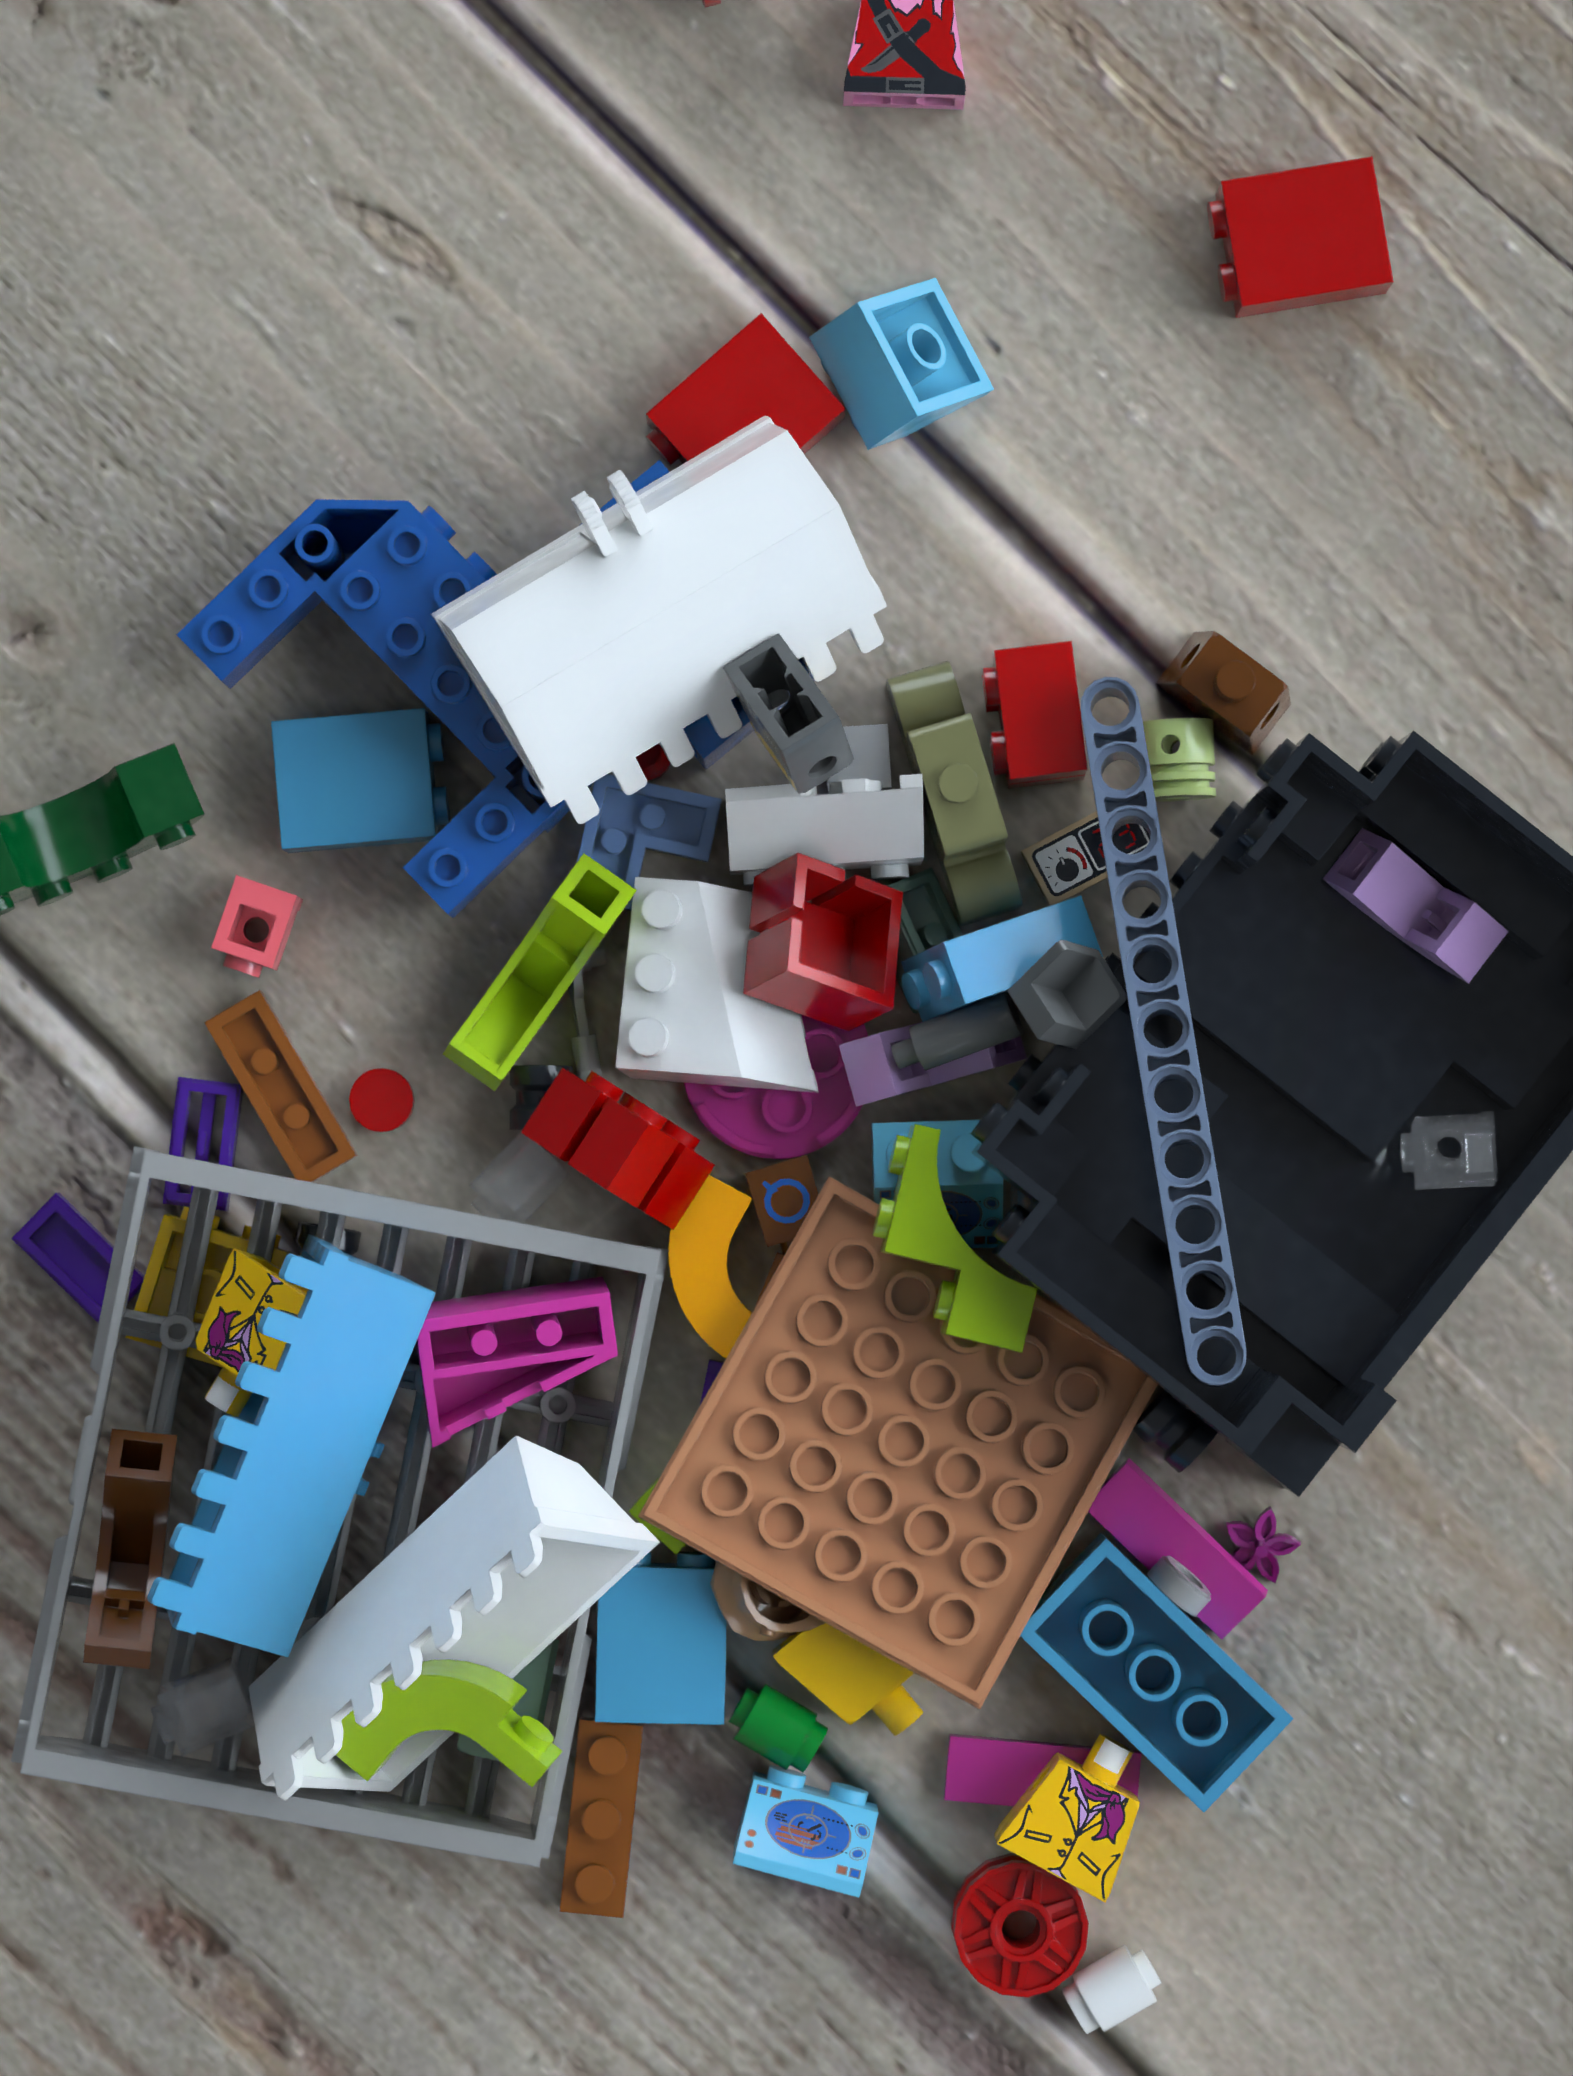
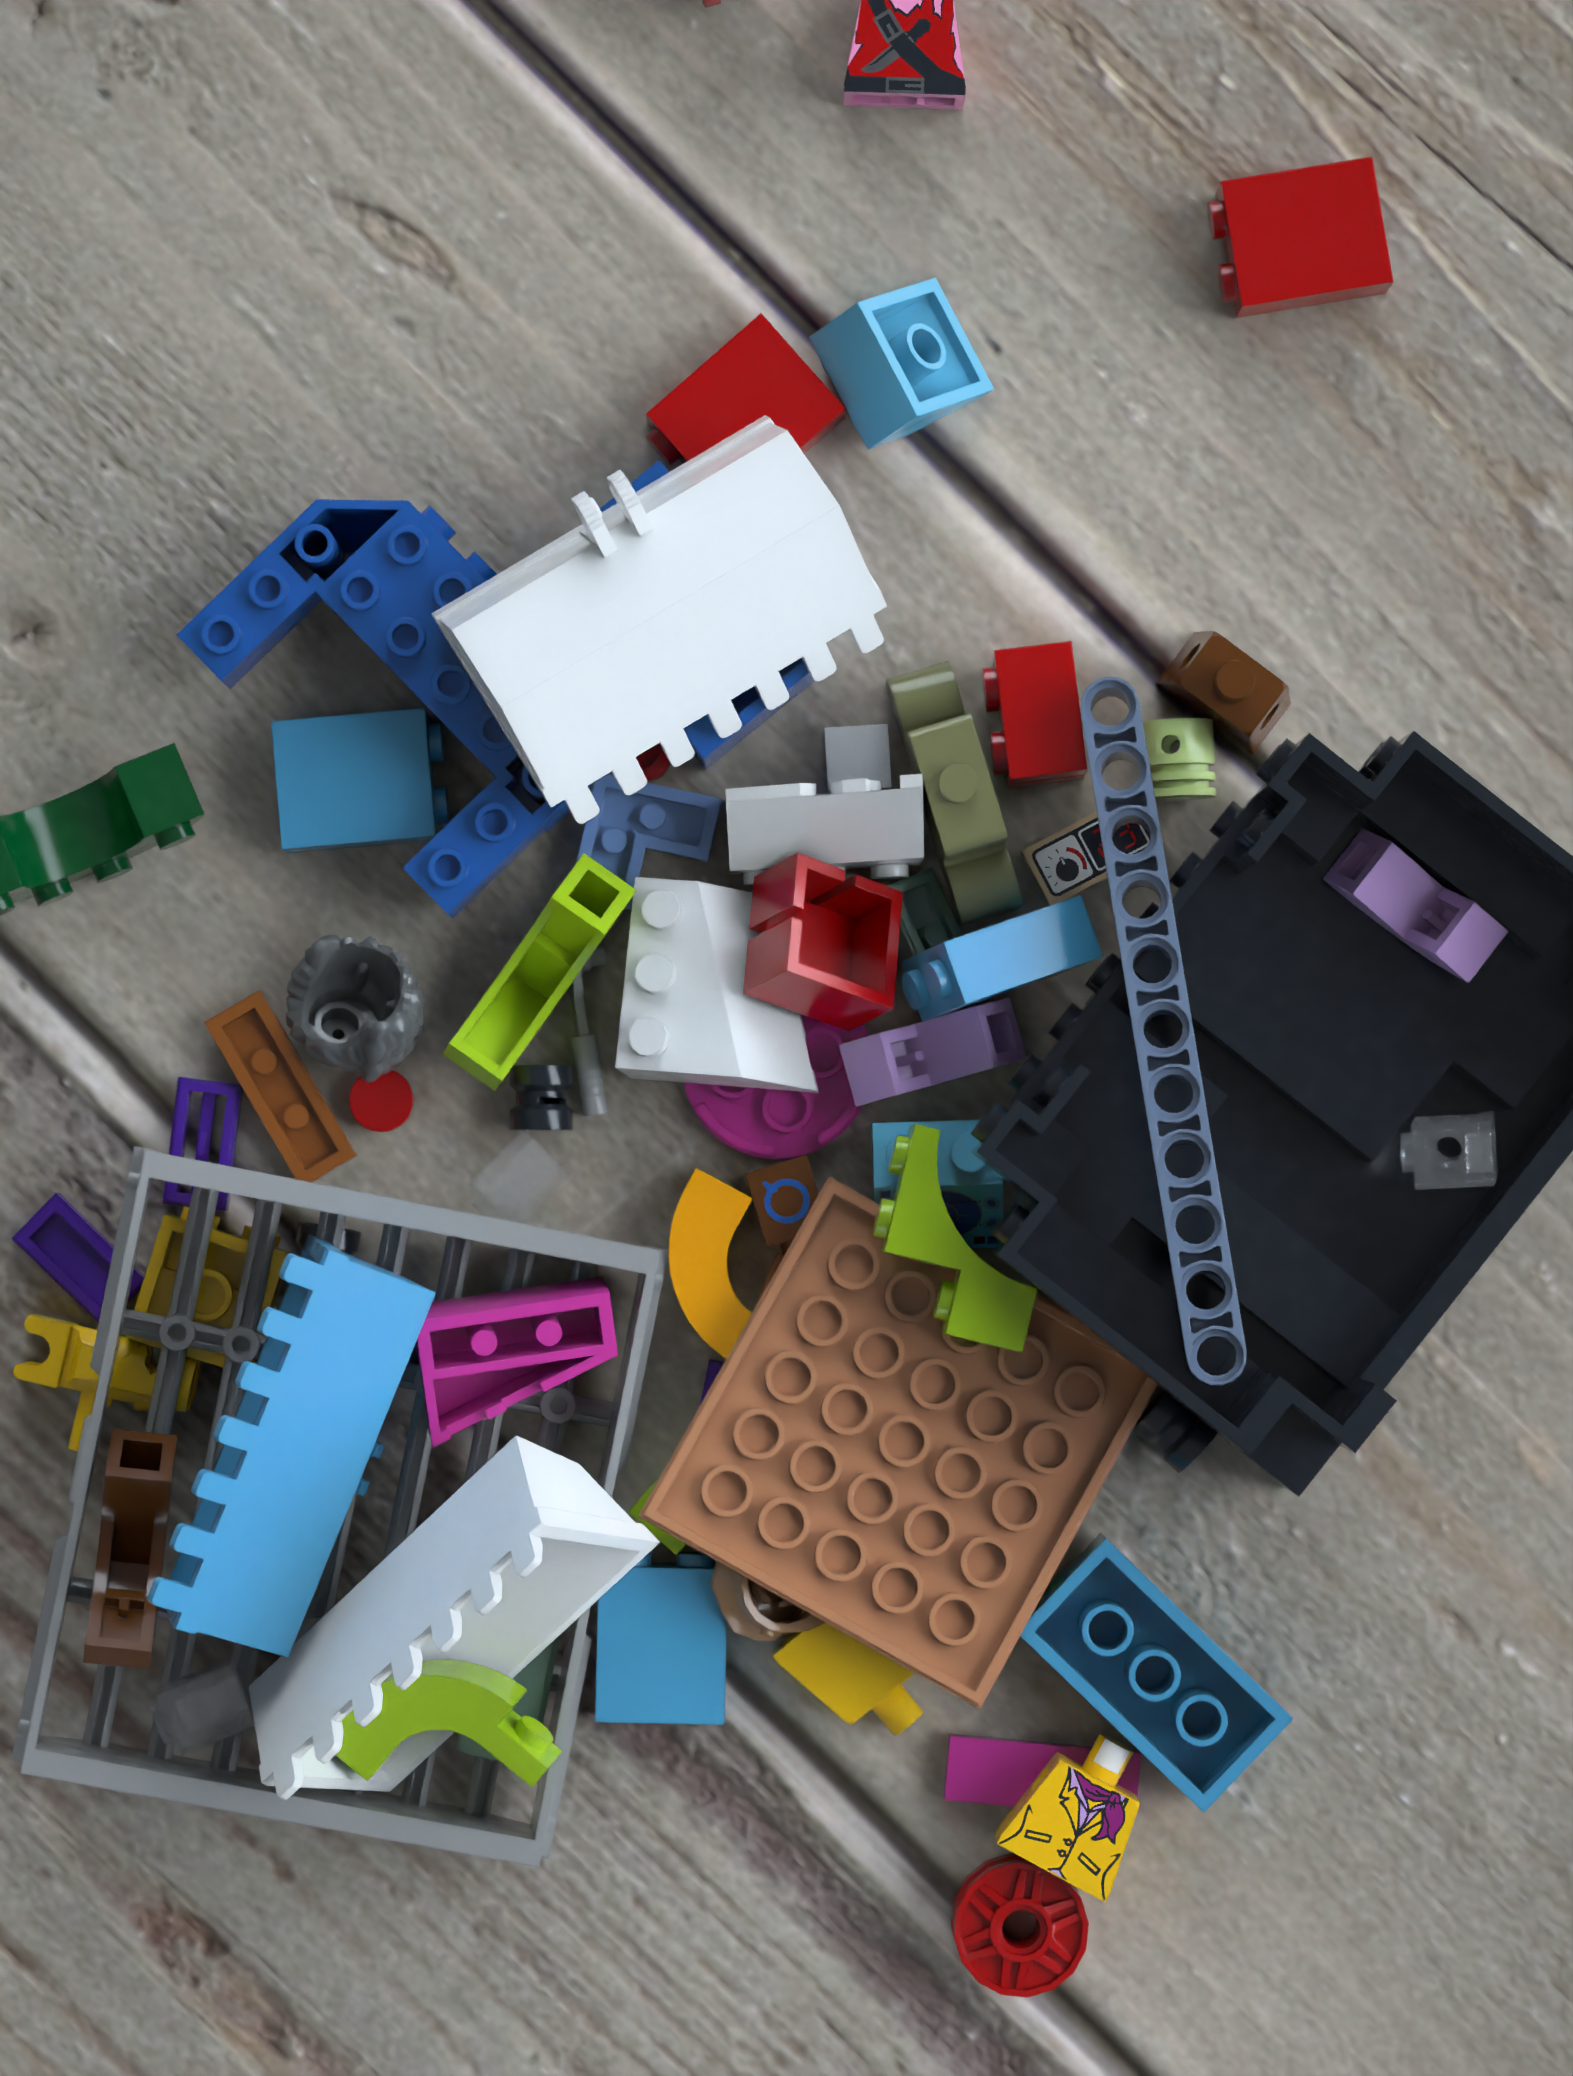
(70, 1368): none -> yellow piece
(232, 1319): yellow torso -> none
(248, 902): coral brick -> none
(355, 1005): none -> dark grey hair
(601, 1818): dark orange plate -> none
(620, 1145): red piece -> none
(777, 1728): green brick -> none
(804, 734): dark grey torso -> none
(806, 1831): medium azure slope -> none
(960, 1033): dark grey cylinder -> none
(1068, 994): dark grey panel -> none
(1112, 1989): white brick -> none
(1156, 1526): dark pink tile -> none
(1180, 1585): light grey tile -> none
(1261, 1544): magenta plant -> none

